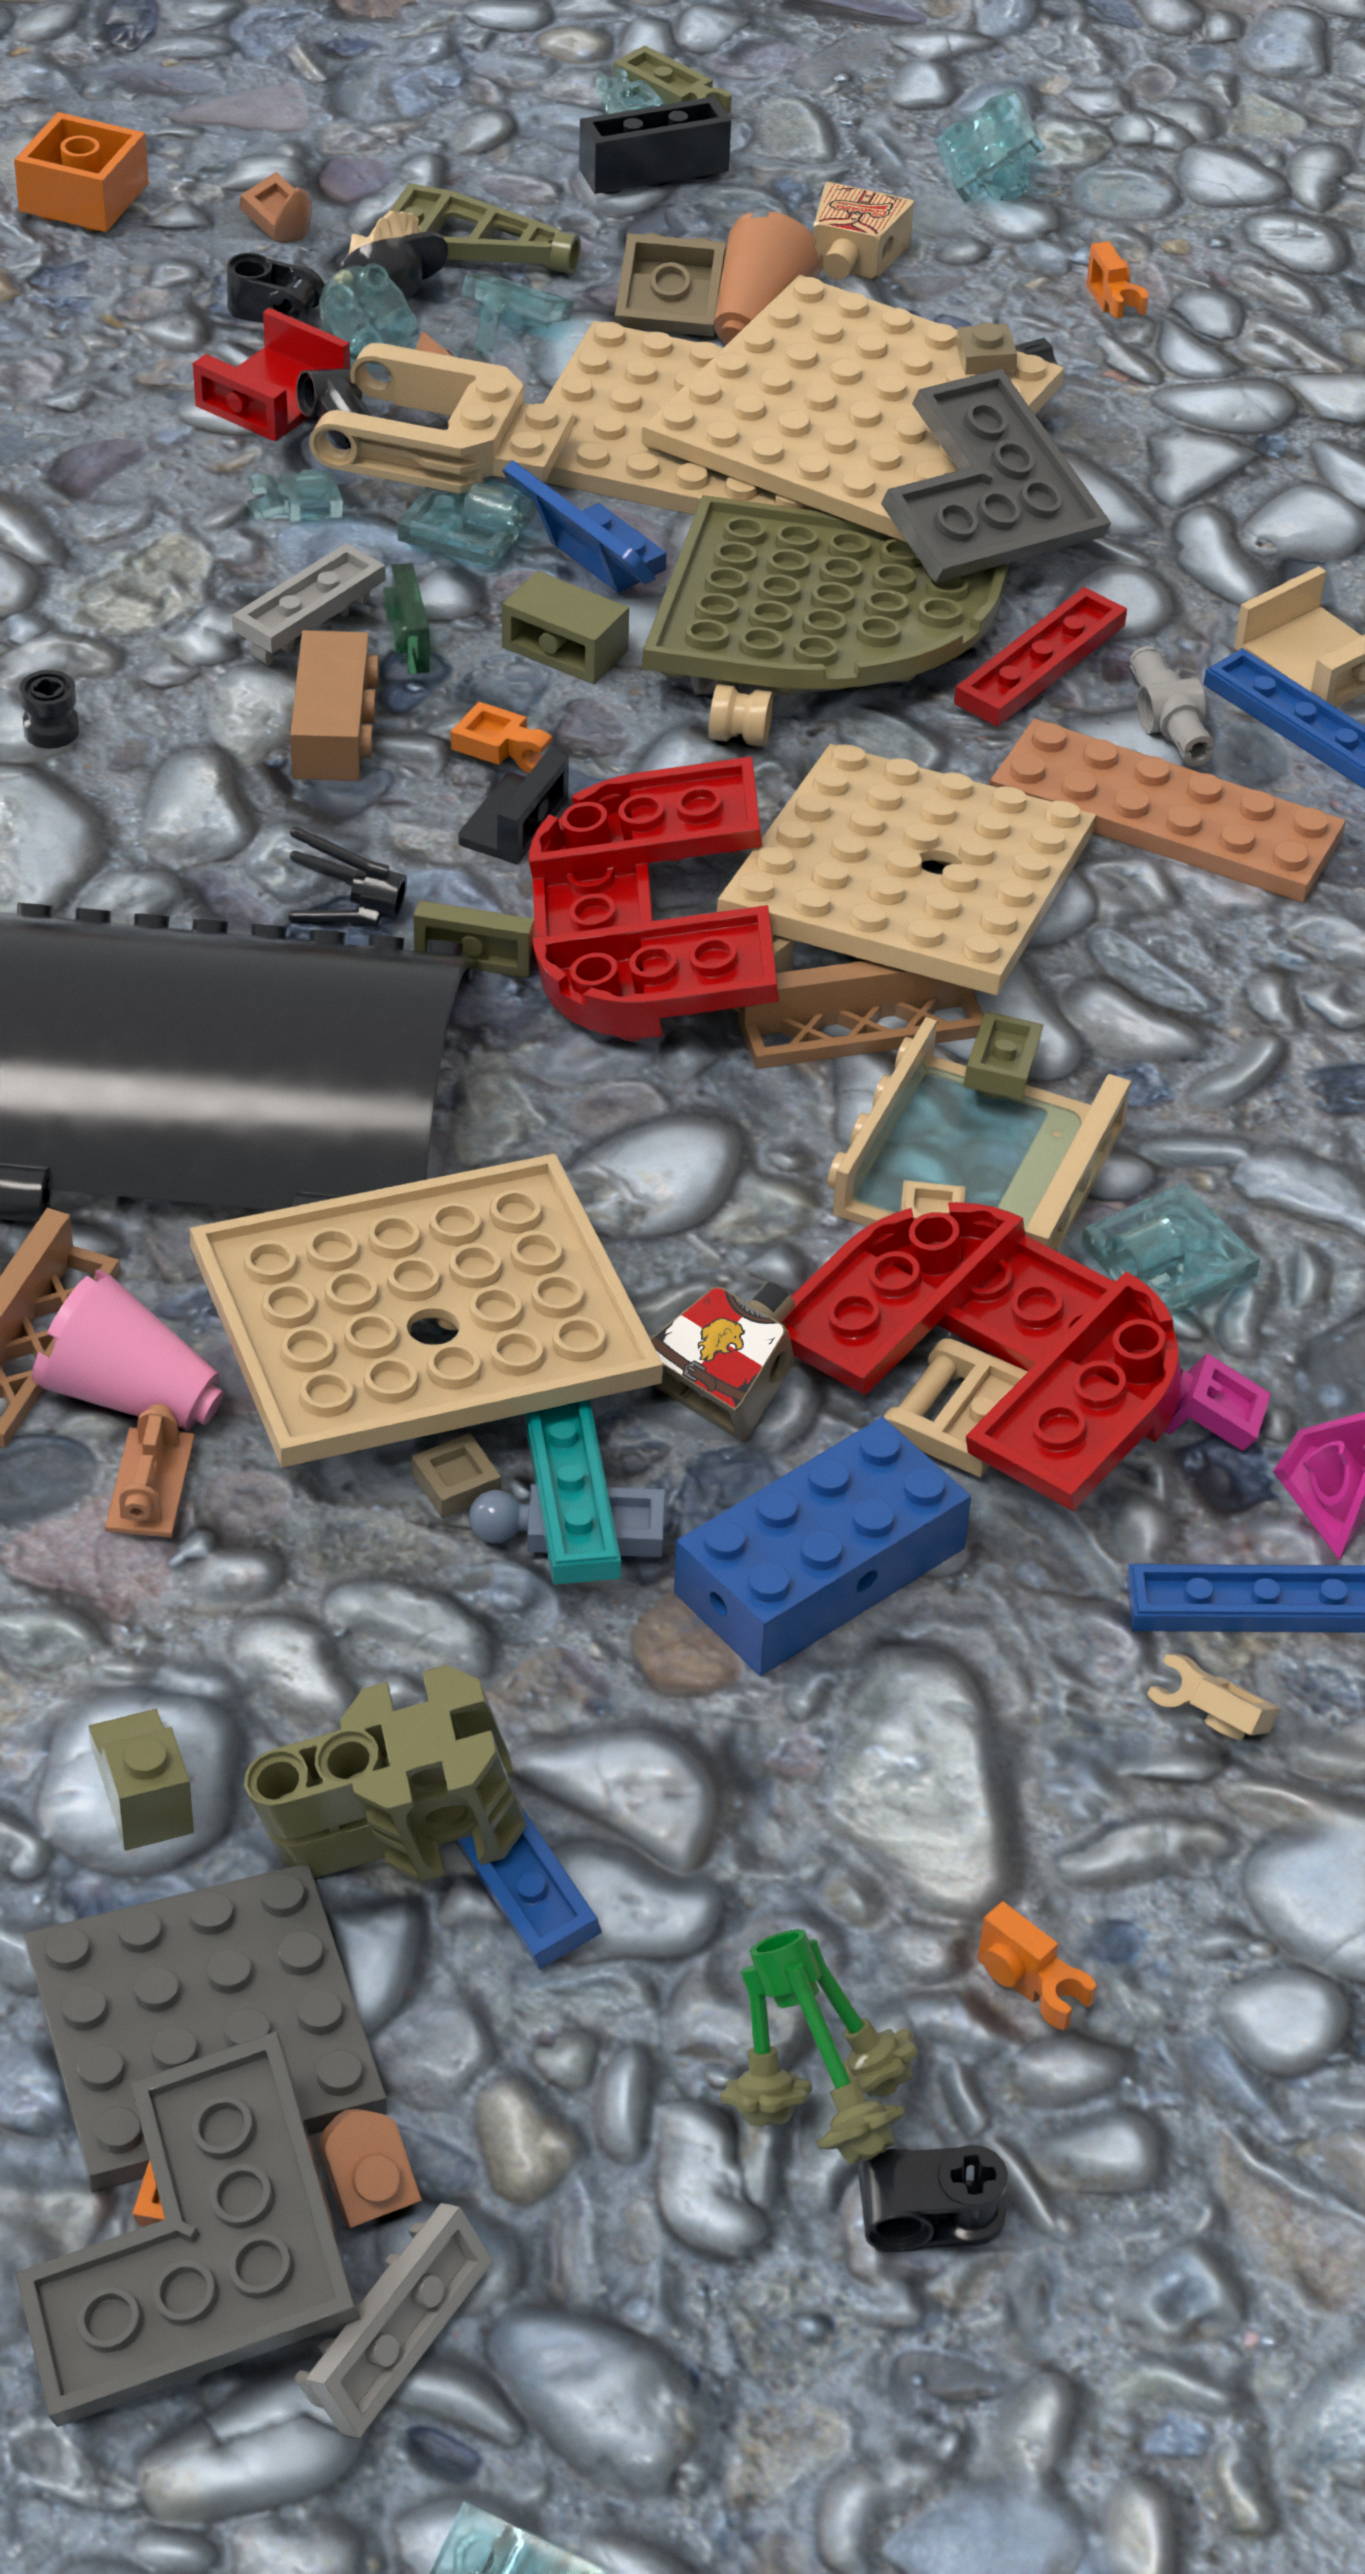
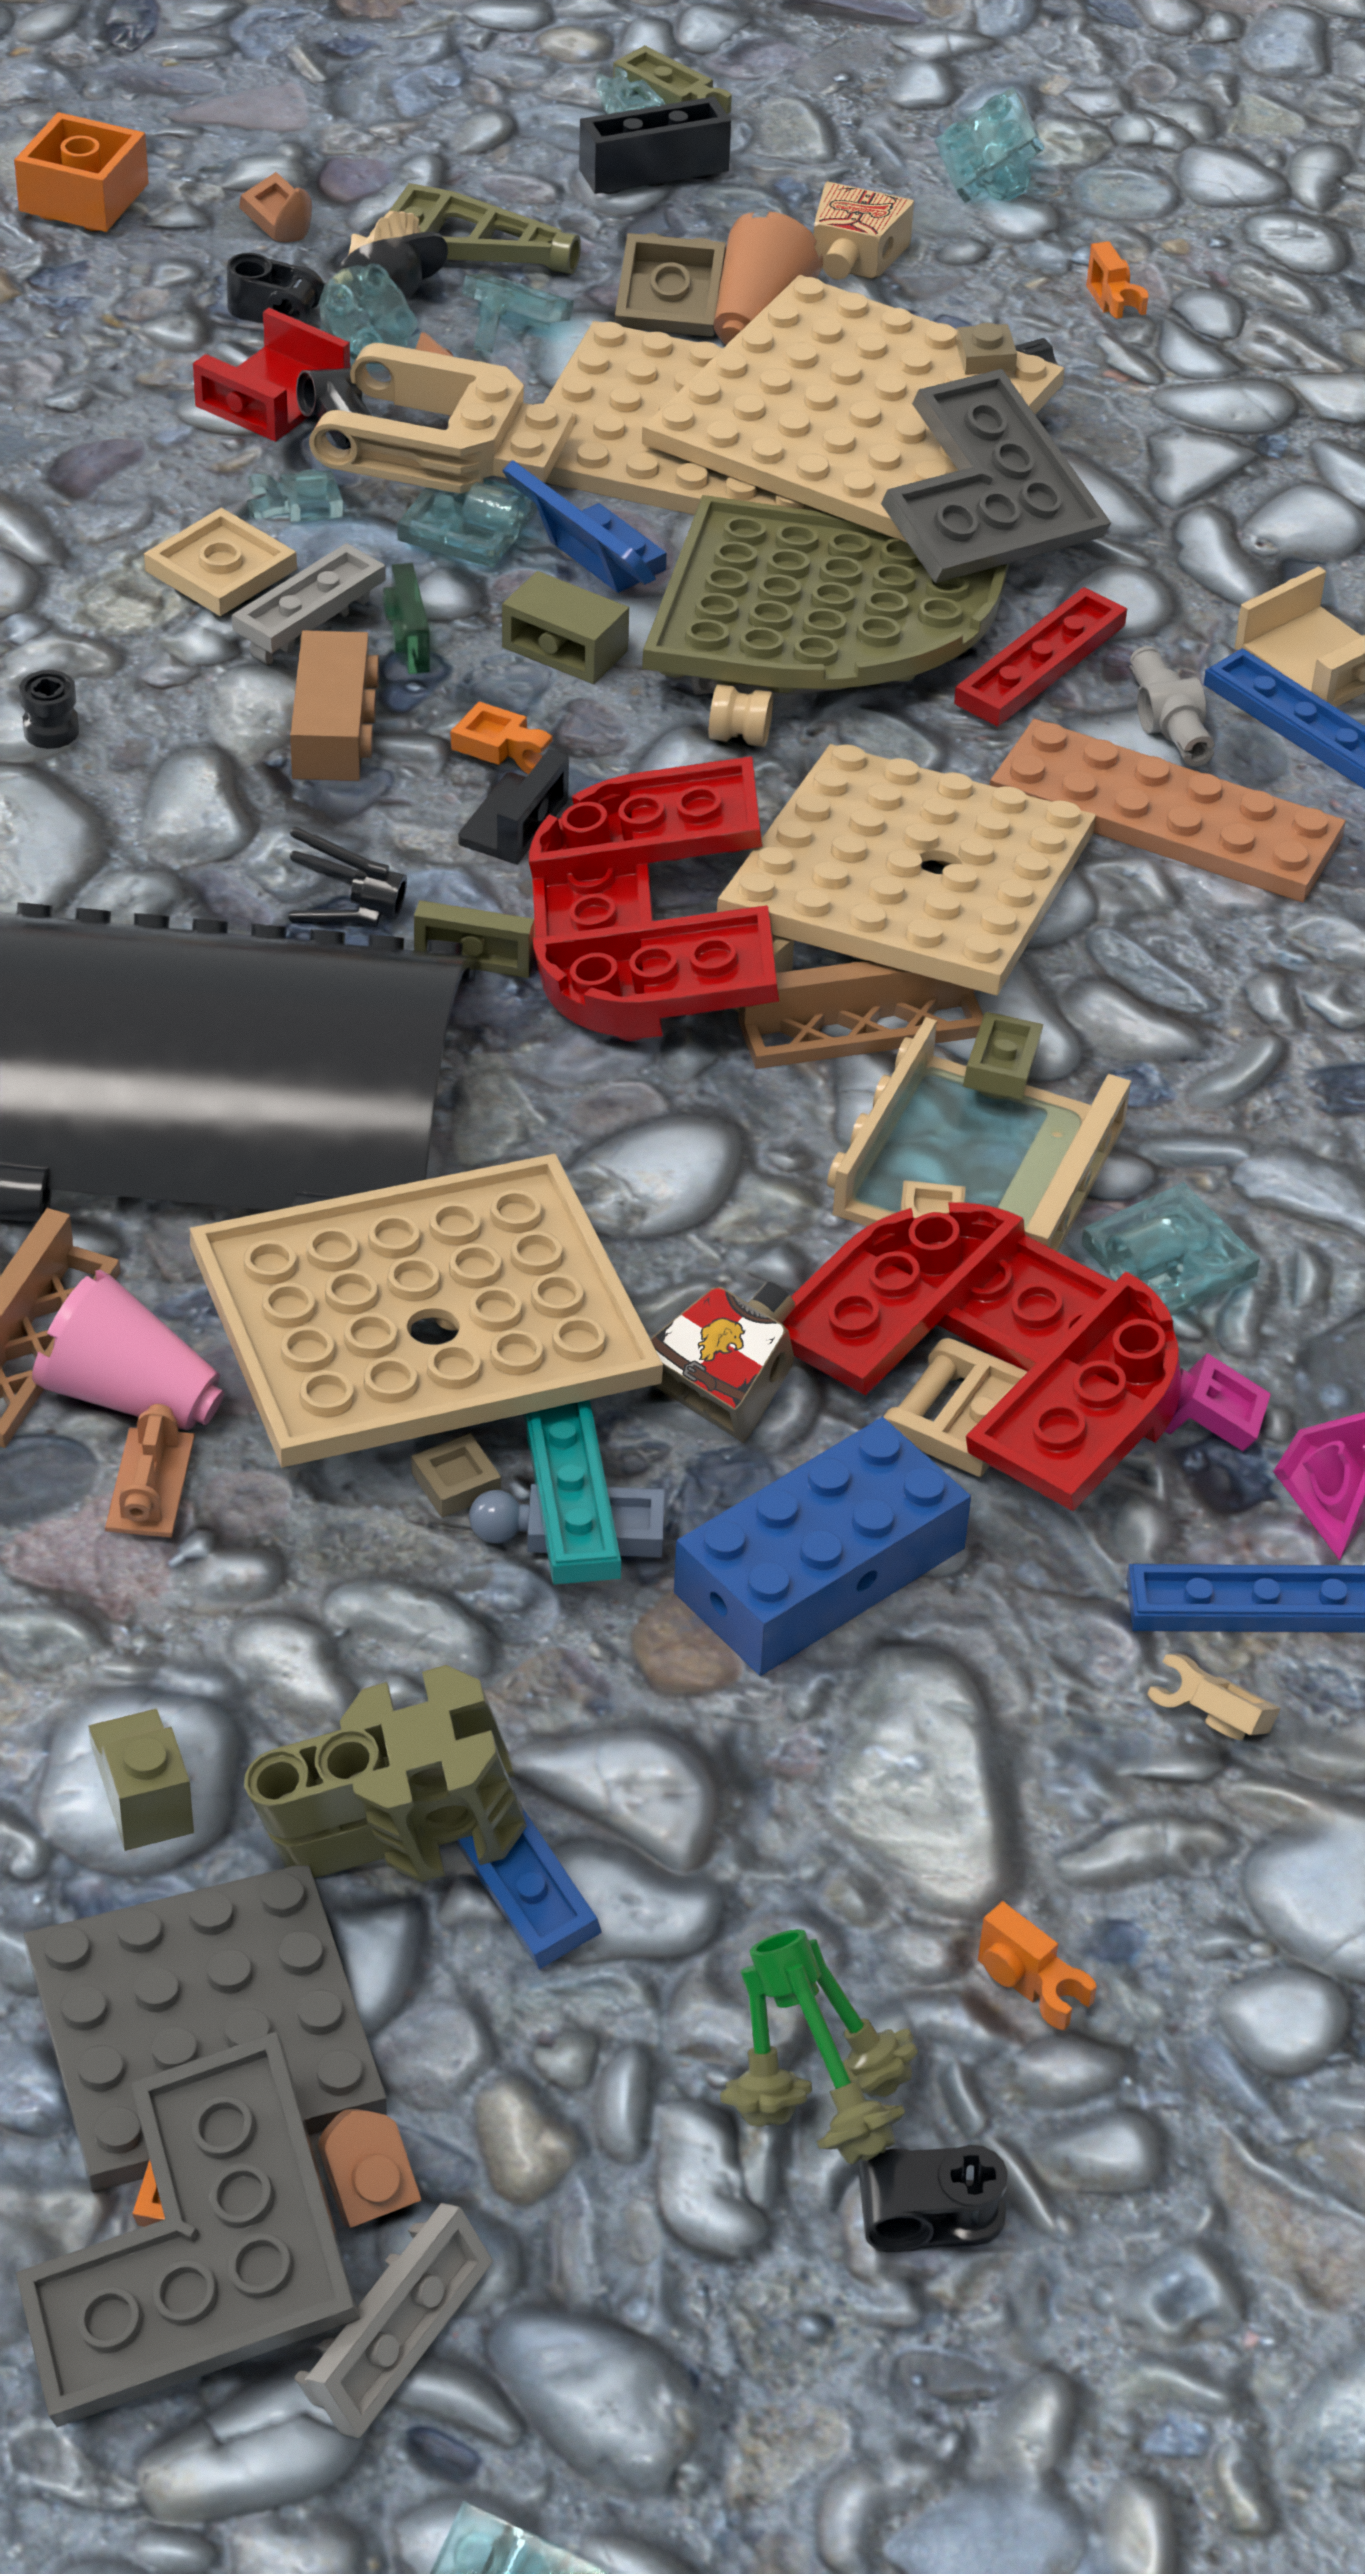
(220, 561): none -> tan plate

